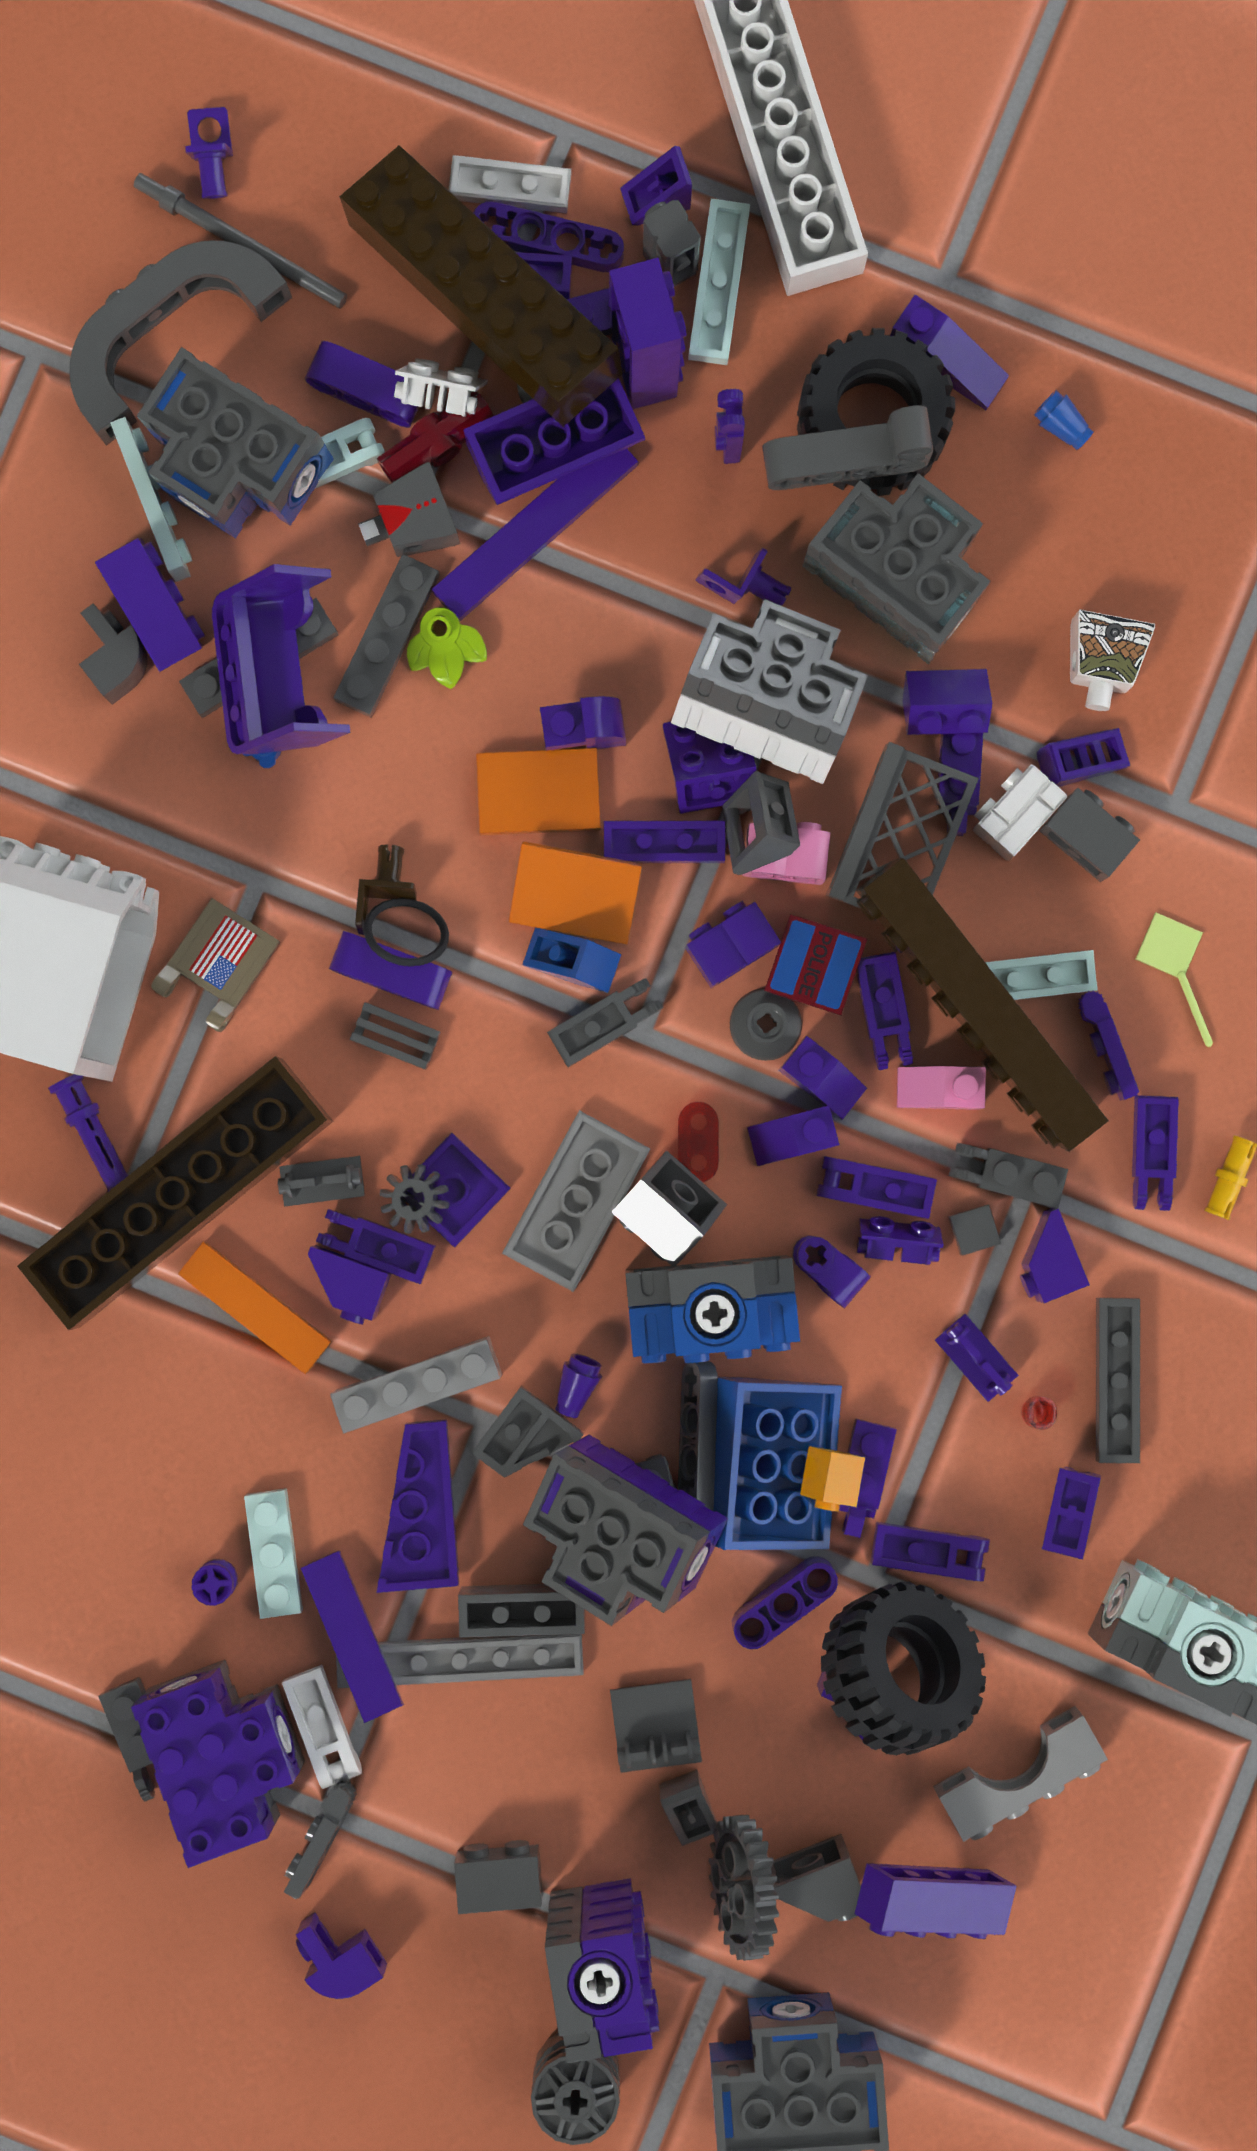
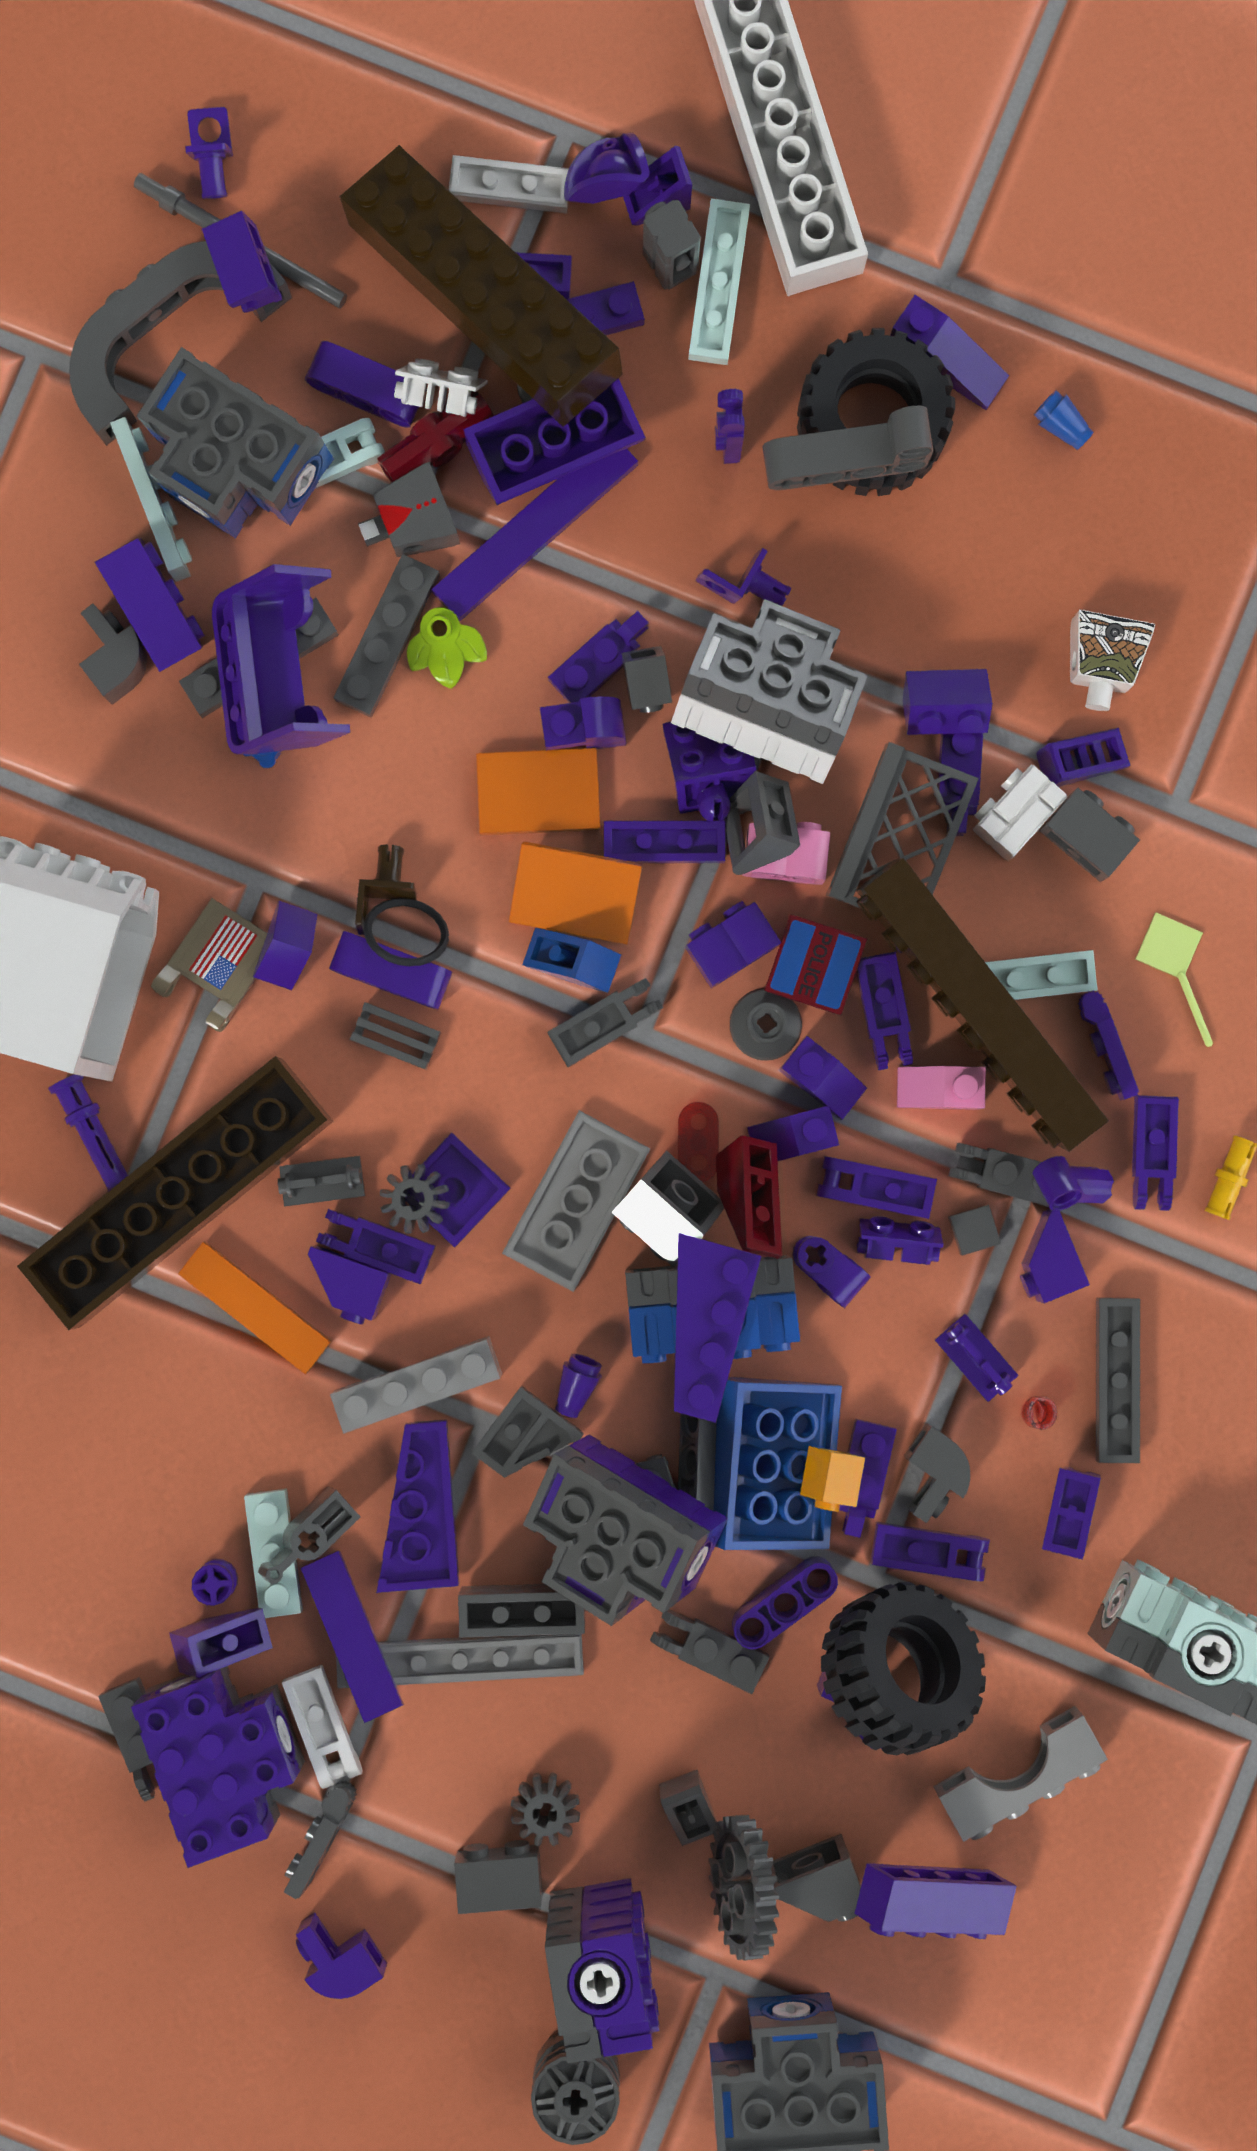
(220, 1641): none -> slope
(241, 262): none -> dark purple hinge
(286, 945): none -> dark purple slope
(324, 1520): none -> dark grey piece
(531, 1803): none -> dark grey gear
(550, 229): dark purple beam -> none
(598, 659): none -> dark purple hinge
(606, 170): none -> dark purple hat
(646, 331): dark purple brick -> none
(647, 679): none -> dark grey brick
(655, 1725): dark grey hinge -> none
(706, 803): none -> dark purple hinge
(710, 1313): none -> dark purple wing
(713, 1652): none -> dark grey hinge
(751, 1194): none -> dark red slope
(902, 562): dark grey piece -> none
(947, 1470): none -> dark grey brick
(1068, 1185): none -> dark purple piece

